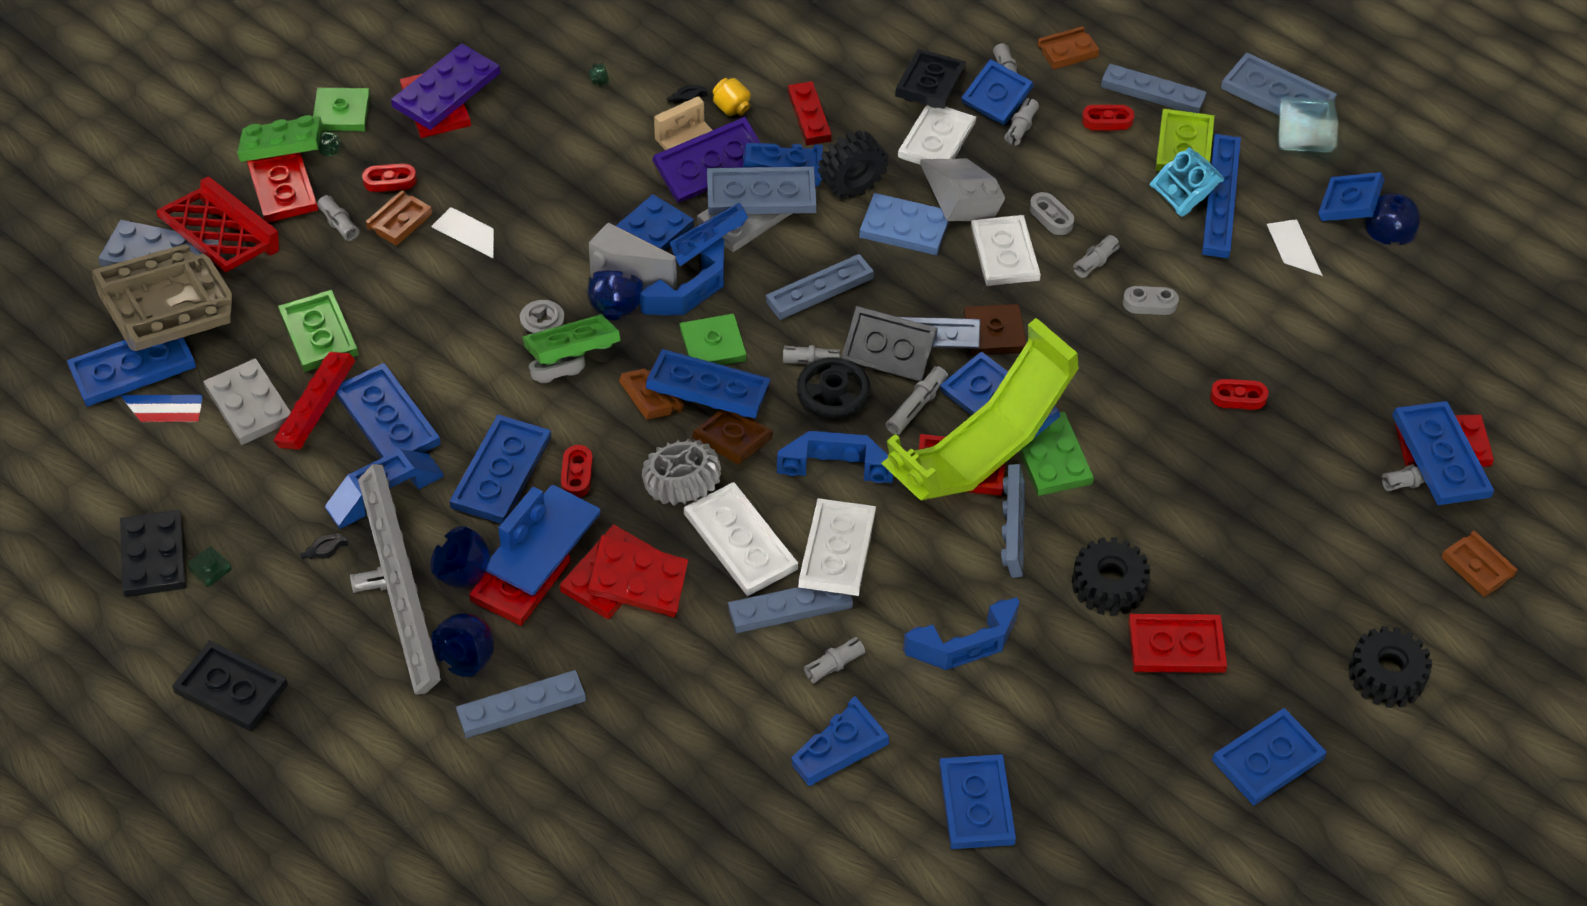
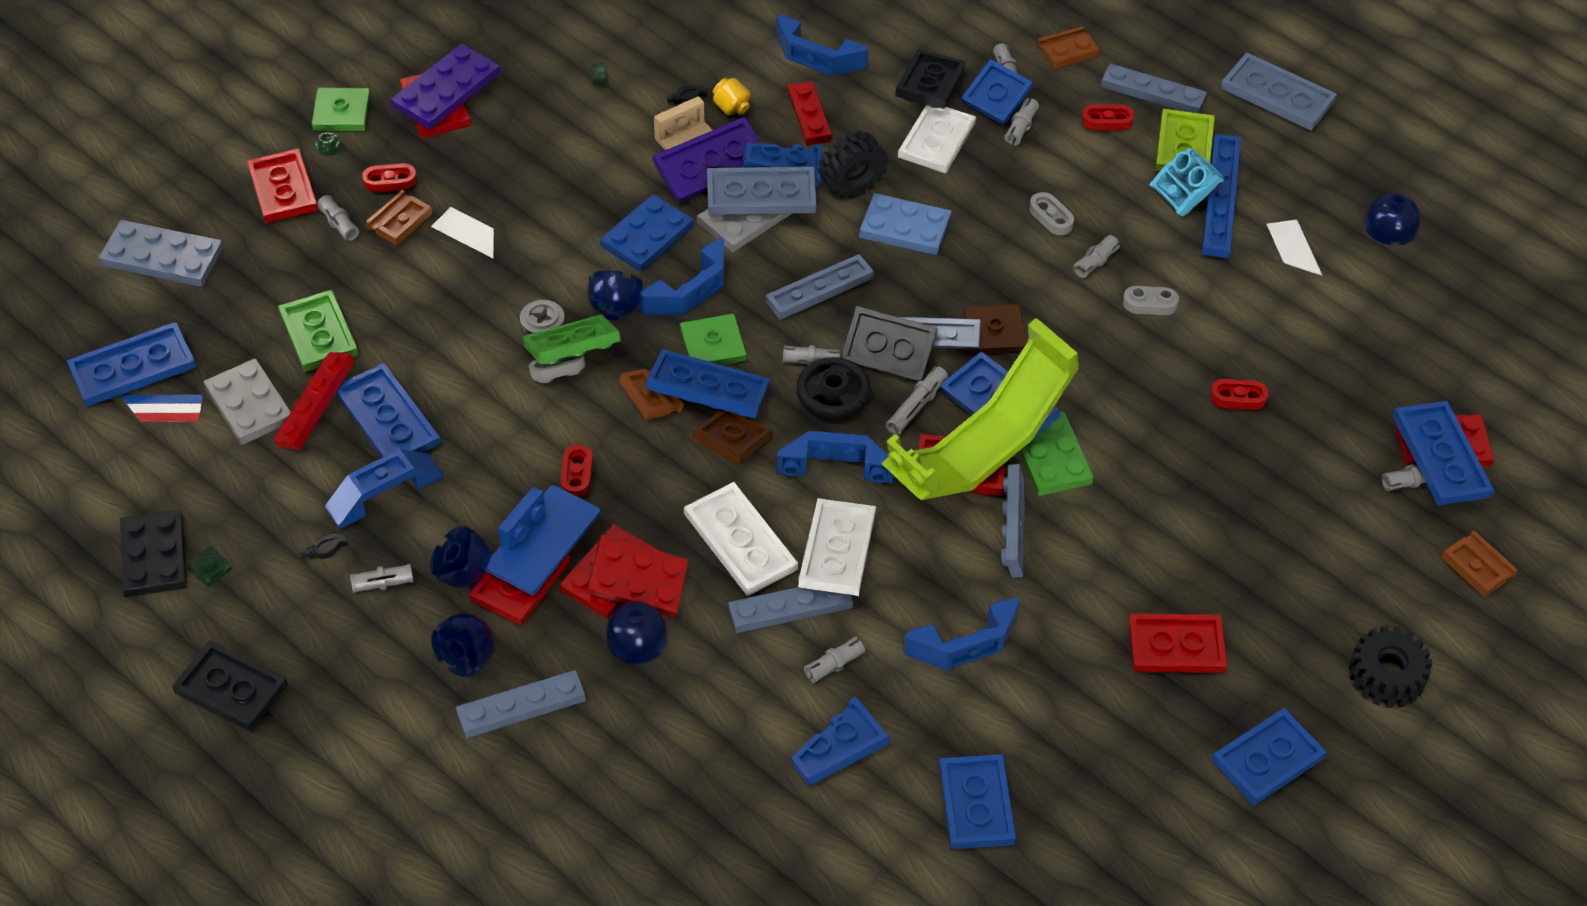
(164, 296): dark tan wedge -> none
(234, 215): red fence -> none
(280, 138): bright green plate -> none
(399, 580): light grey plate -> none
(500, 469): blue plate -> none
(624, 252): light grey slope -> none
(636, 632): none -> clear blue cylinder
(681, 472): light grey gear -> none
(707, 233): blue wing -> none
(848, 58): none -> blue slope
(963, 189): light grey slope -> none
(1005, 250): white tile -> none
(1107, 593): black tyre -> none
(1308, 124): clear light blue slope -> none
(1351, 196): blue plate -> none

